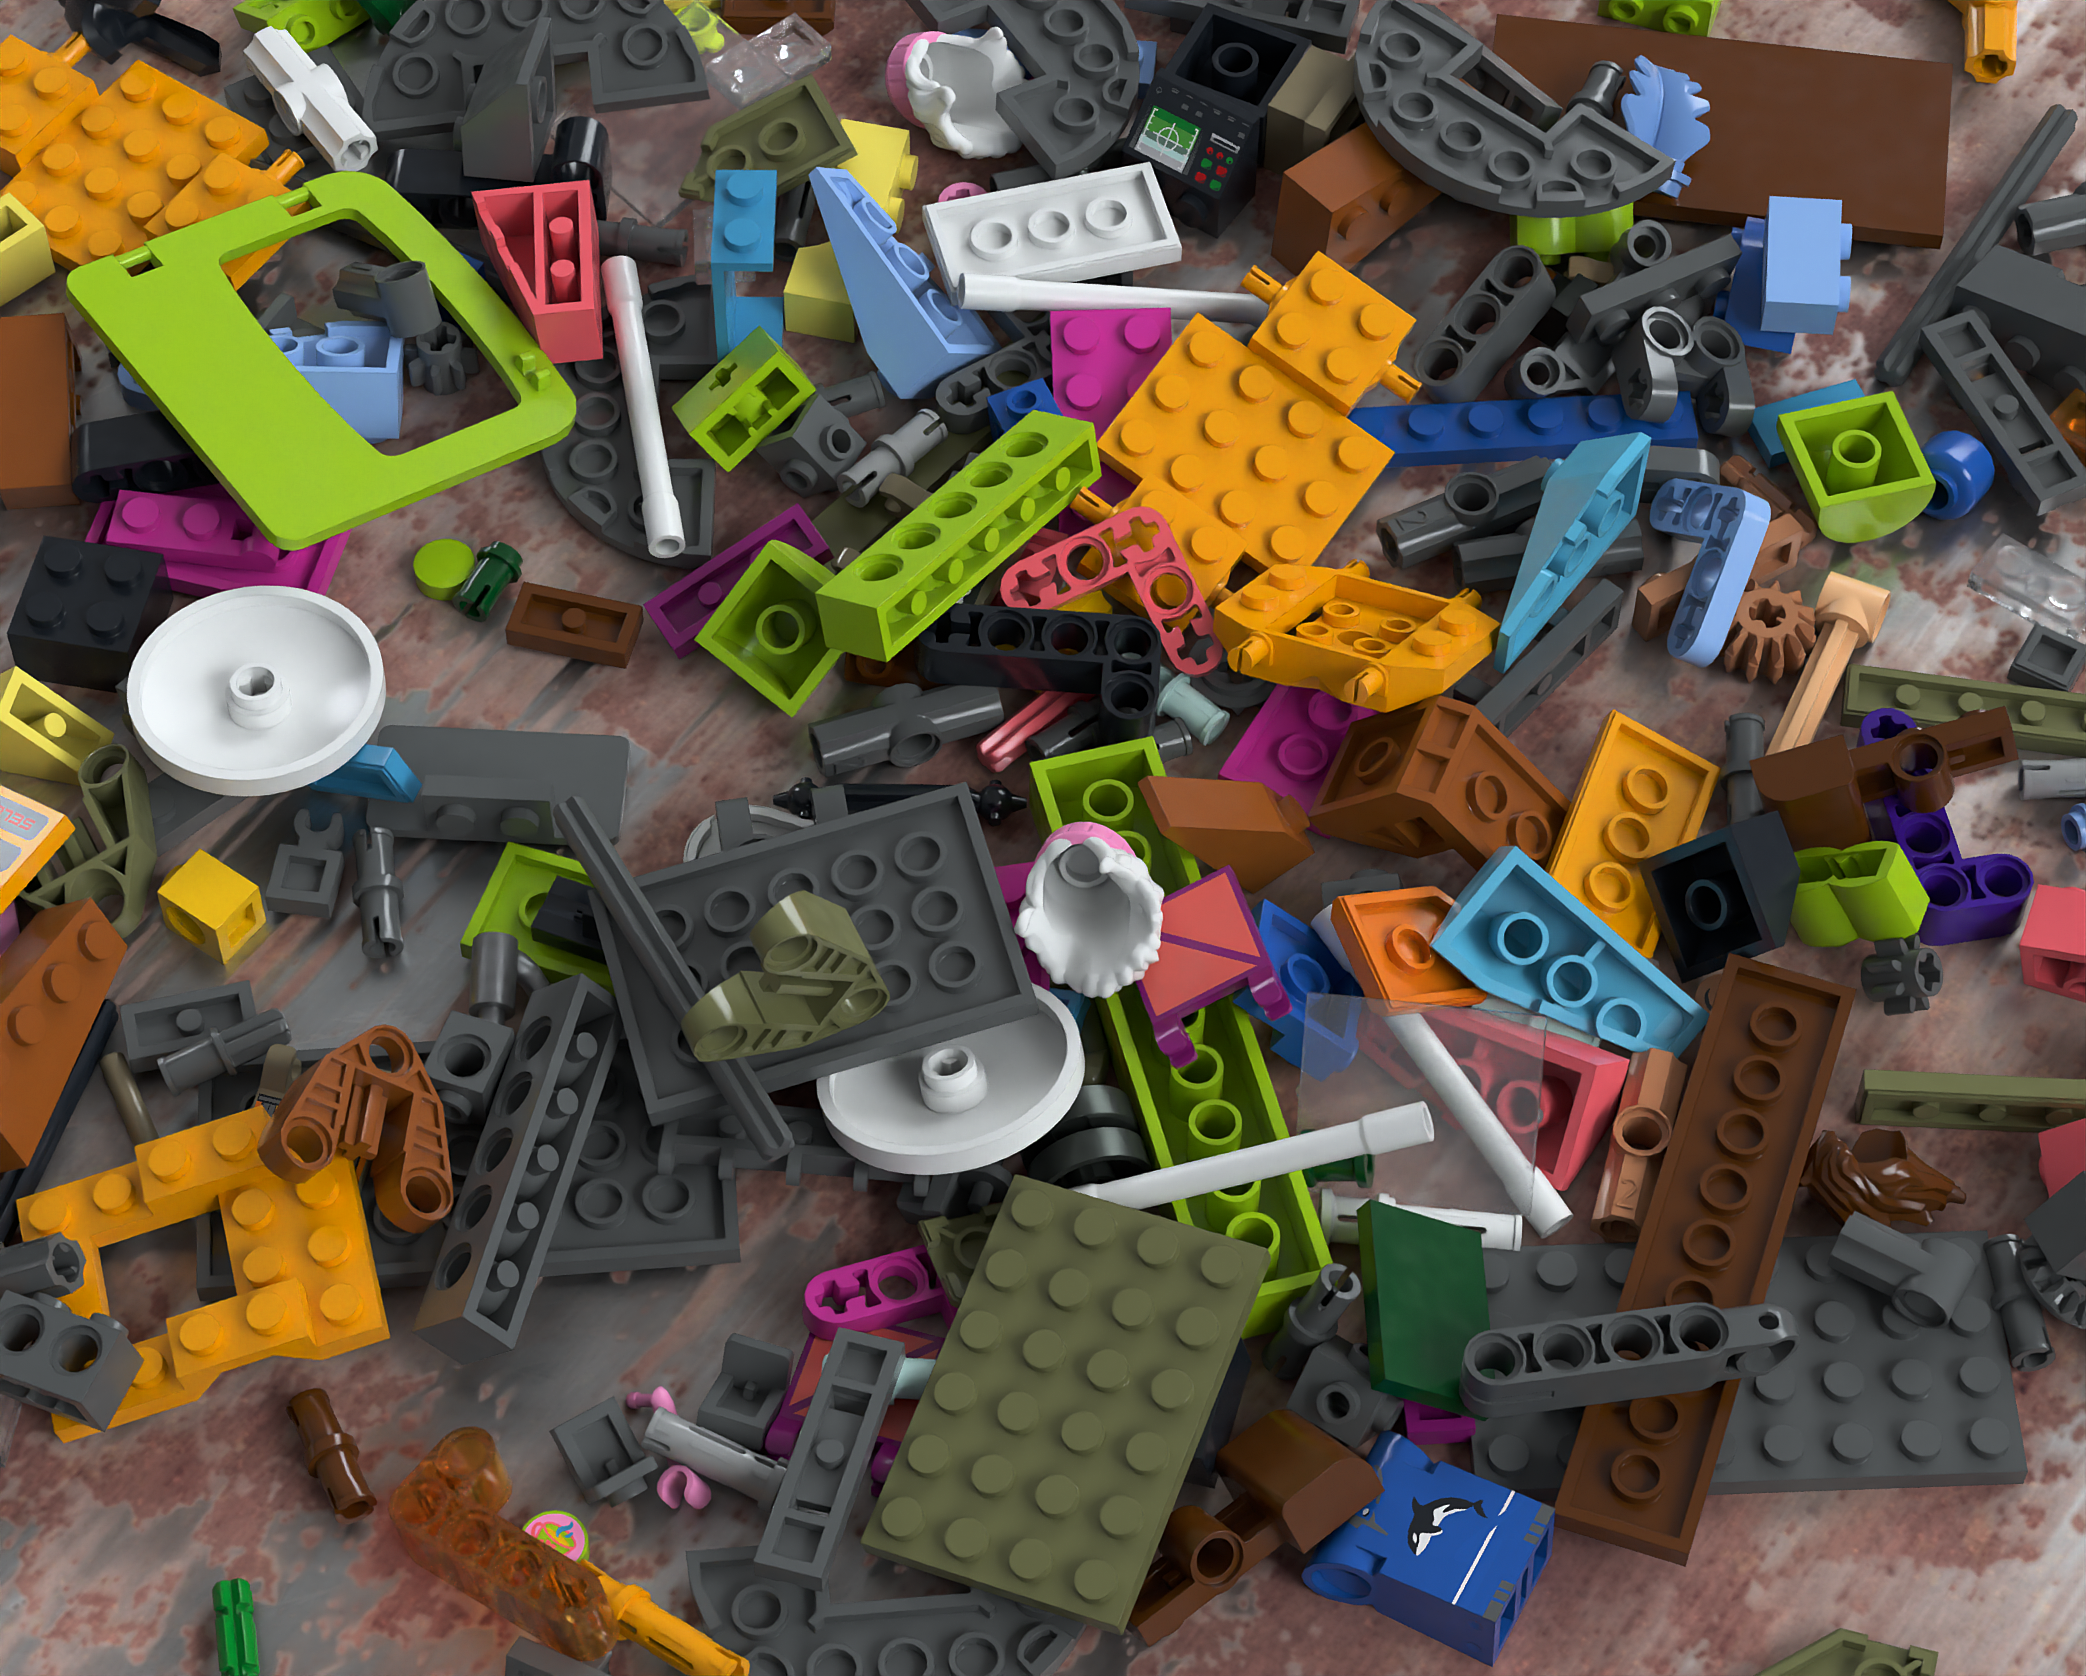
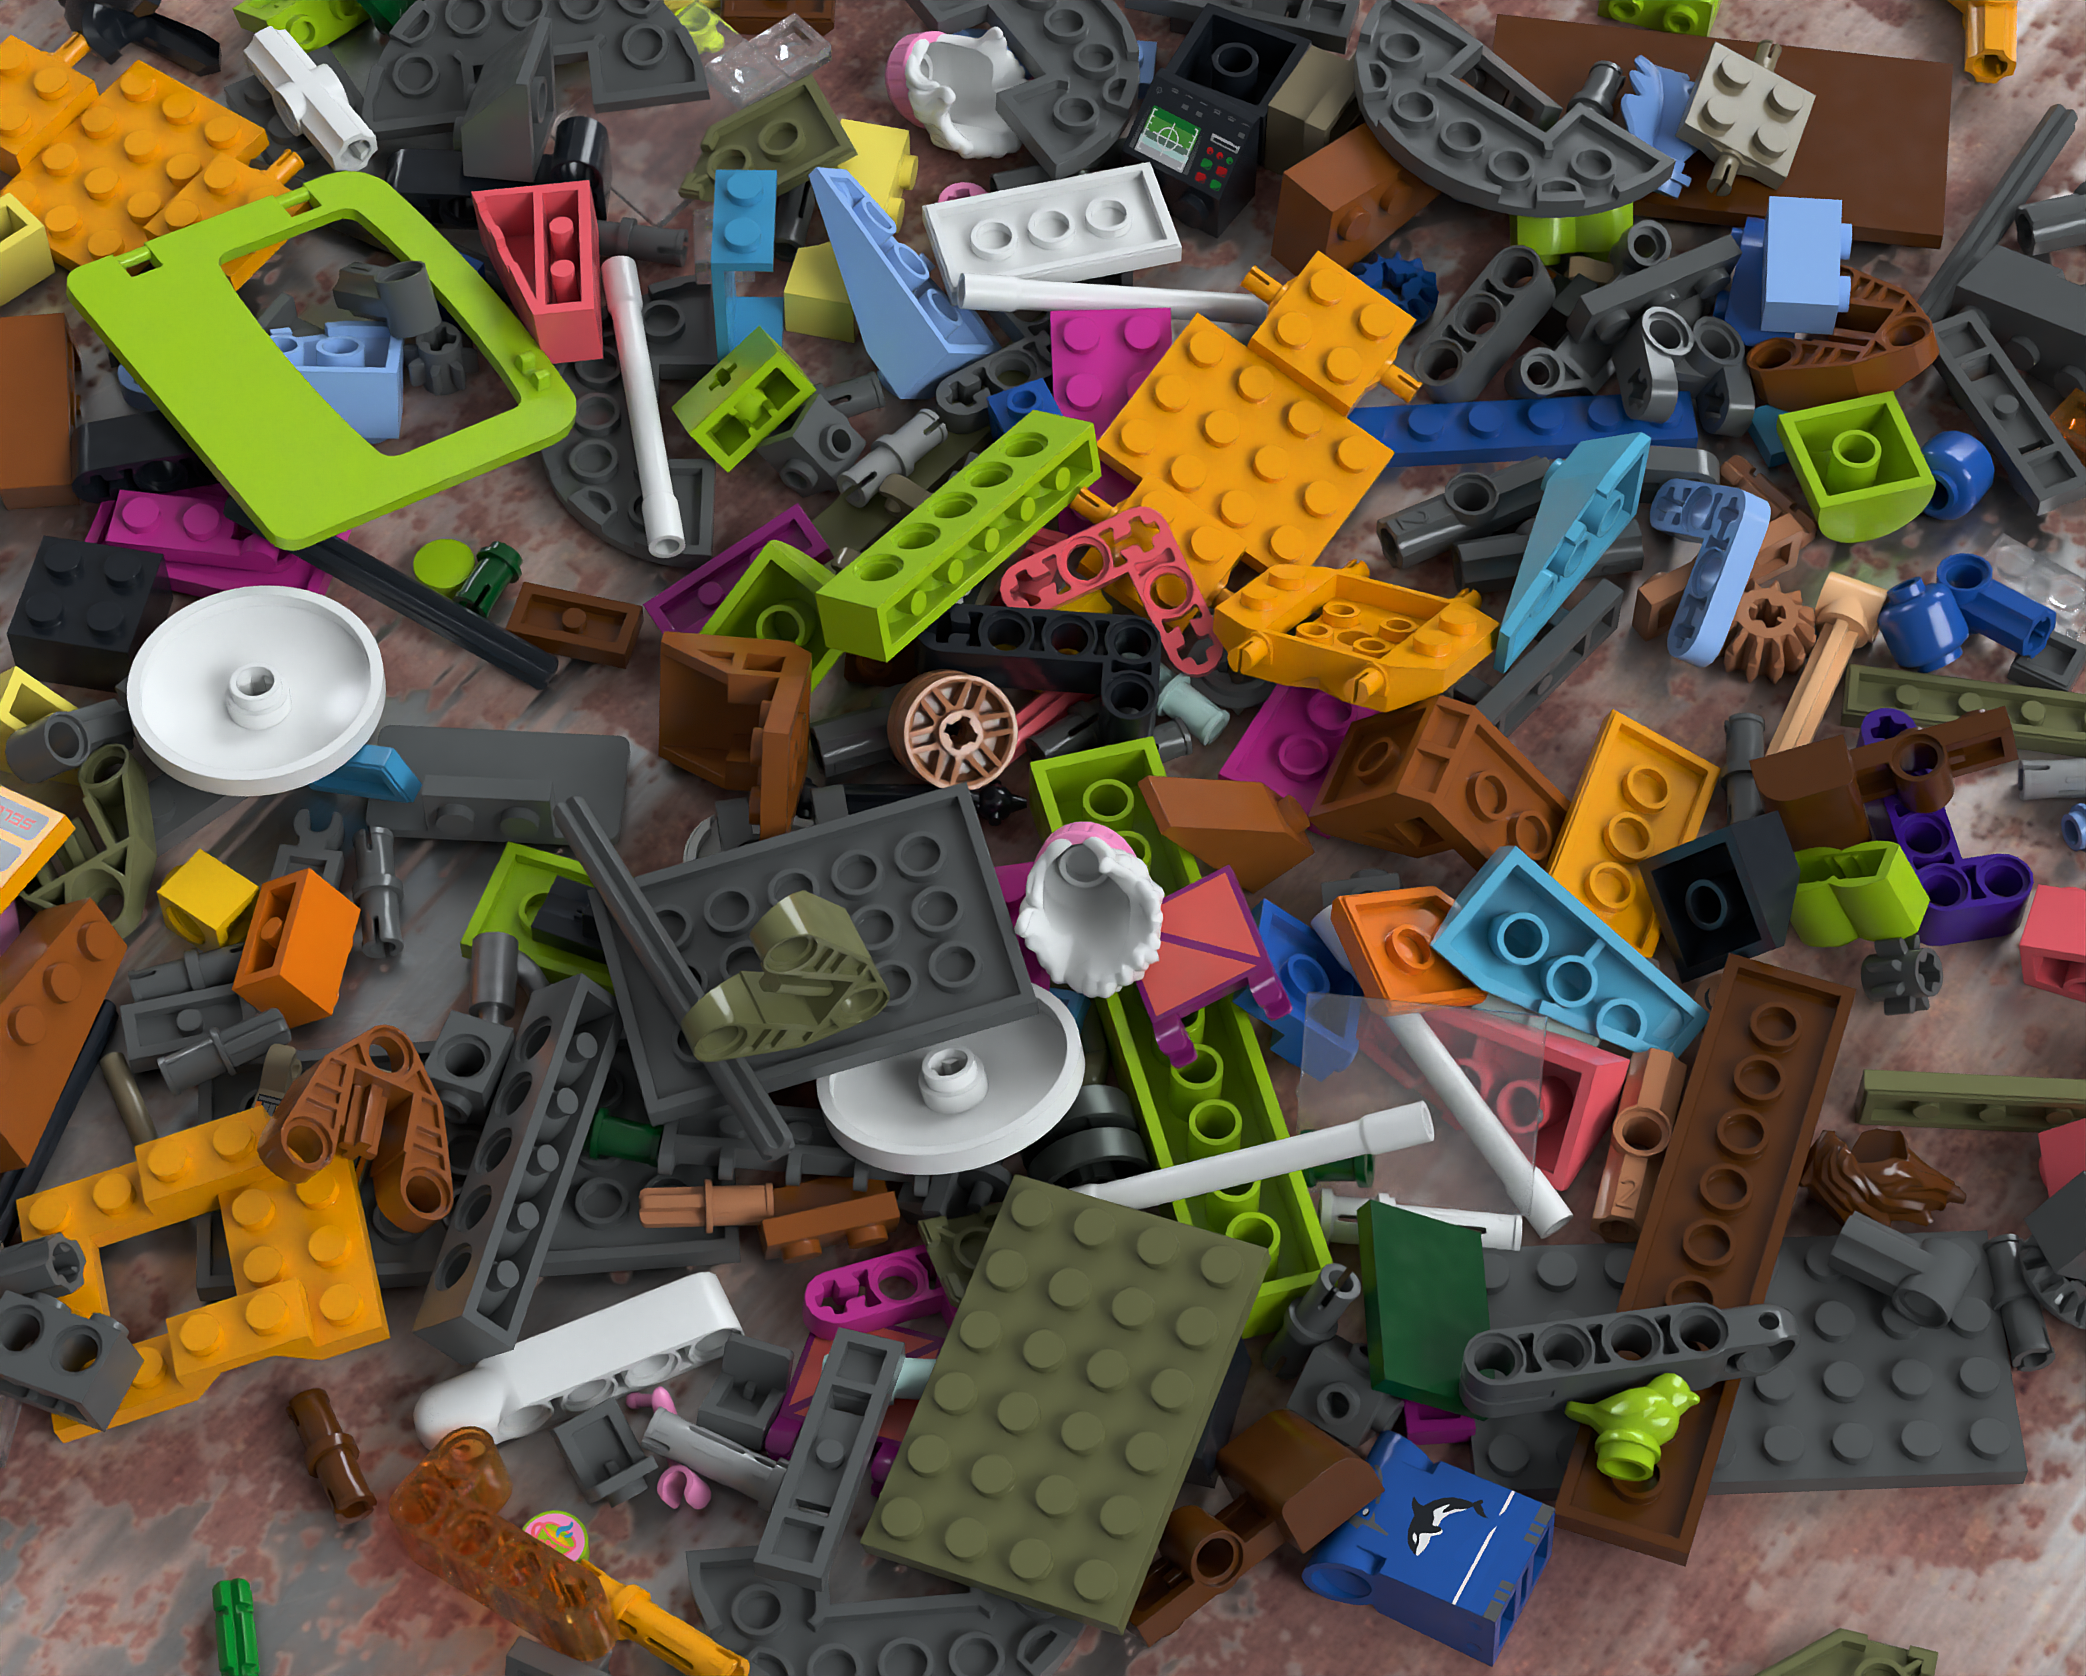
(66, 740): none -> dark grey piece
(187, 974): none -> dark grey pin
(297, 948): none -> orange brick
(421, 605): none -> black axle
(584, 1363): none -> white piece
(623, 1139): none -> dark green pin
(706, 1206): none -> nougat axle
(739, 718): none -> dark orange bracket
(826, 1215): none -> dark orange bracket
(950, 696): none -> nougat wheel
(1418, 286): none -> blue gear
(1635, 1425): none -> lime animal
(1745, 116): none -> plate
(1871, 351): none -> dark orange connector
(1923, 625): none -> blue head
(1995, 608): none -> blue piece

